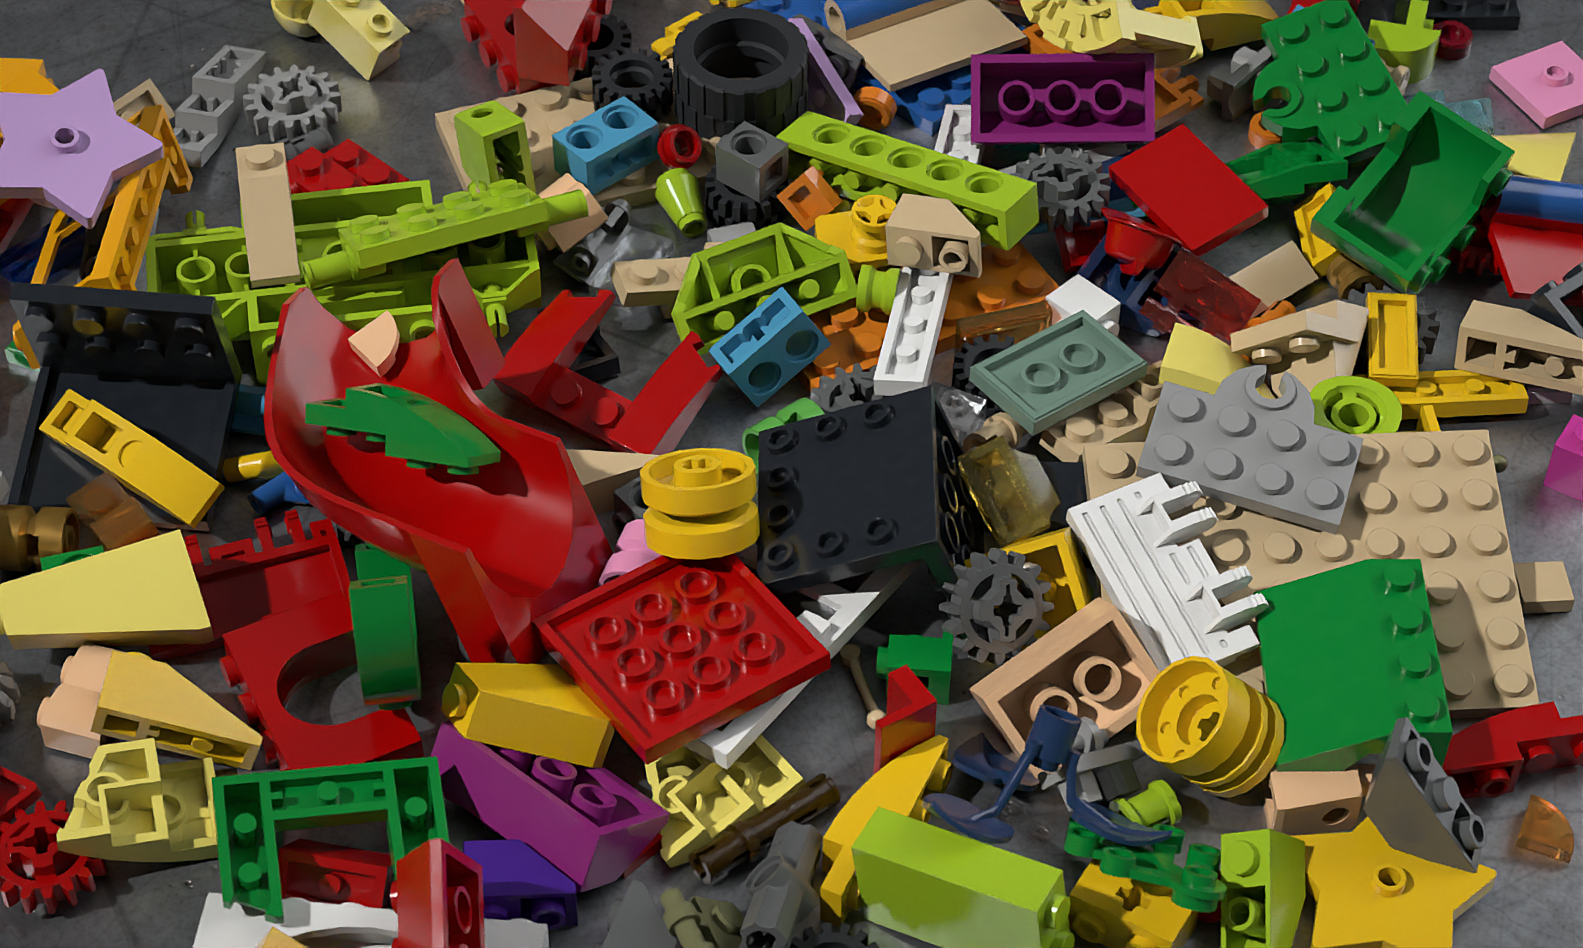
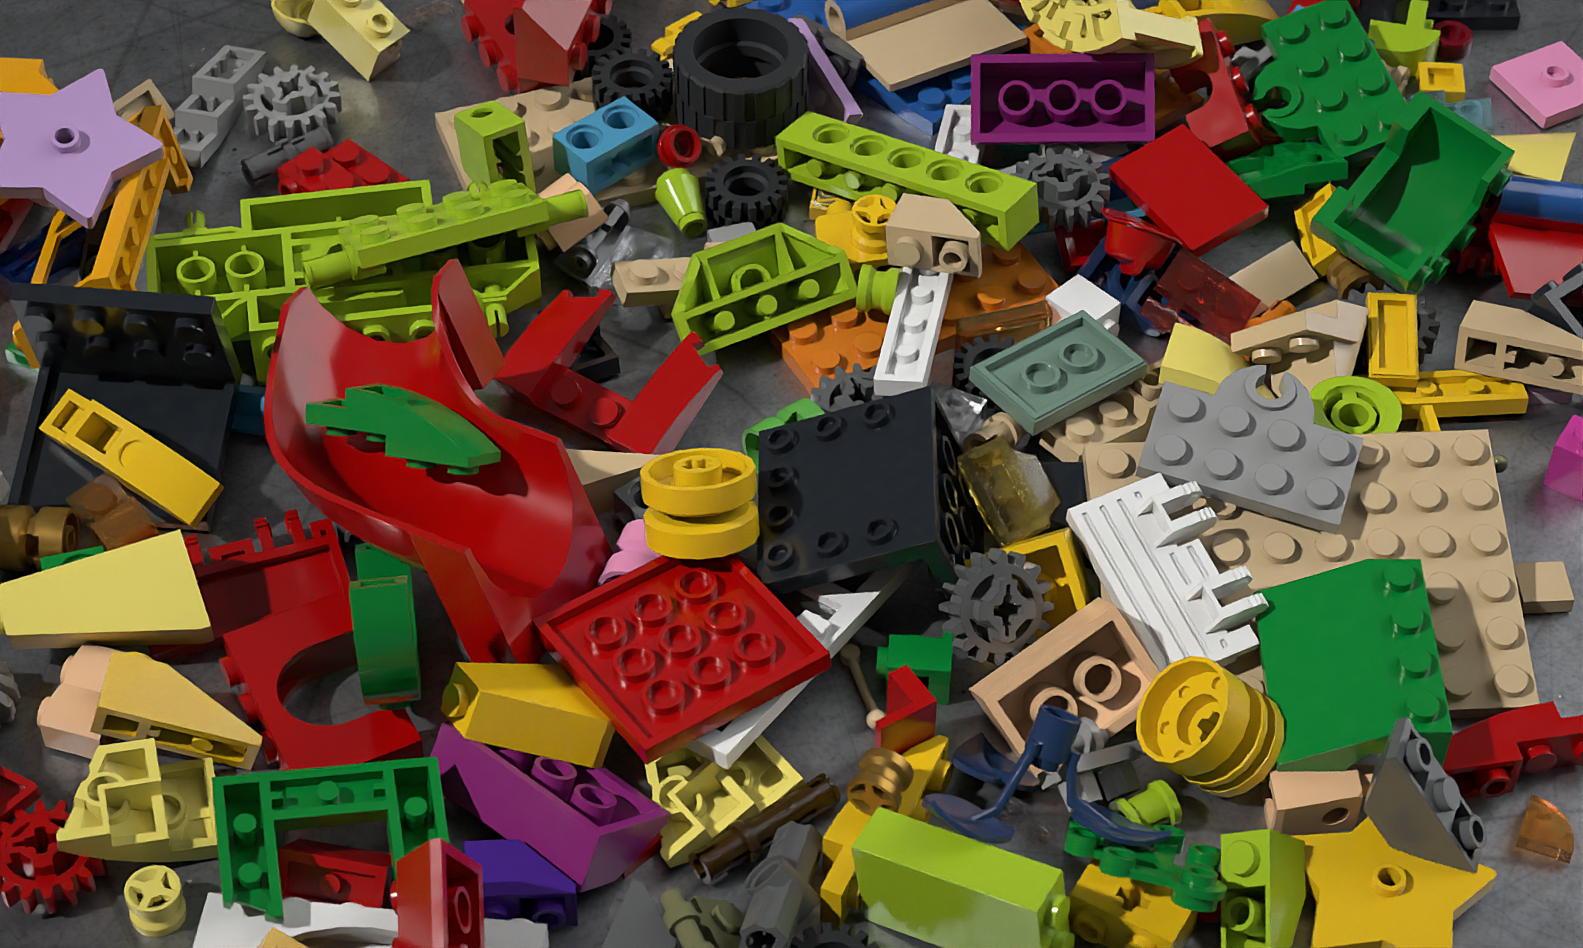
(148, 889): none -> light yellow wheel
(251, 467): yellow arm -> none
(267, 215): tan slope -> none
(276, 491): blue arm -> none
(377, 343): light nougat tile -> none
(751, 161): dark grey brick -> none
(769, 347): dark azure brick -> none
(809, 197): orange tile -> none
(877, 107): orange tile -> none
(880, 781): none -> pearl gold wheel
(1226, 120): none -> red arch
(1441, 76): none -> yellow plate

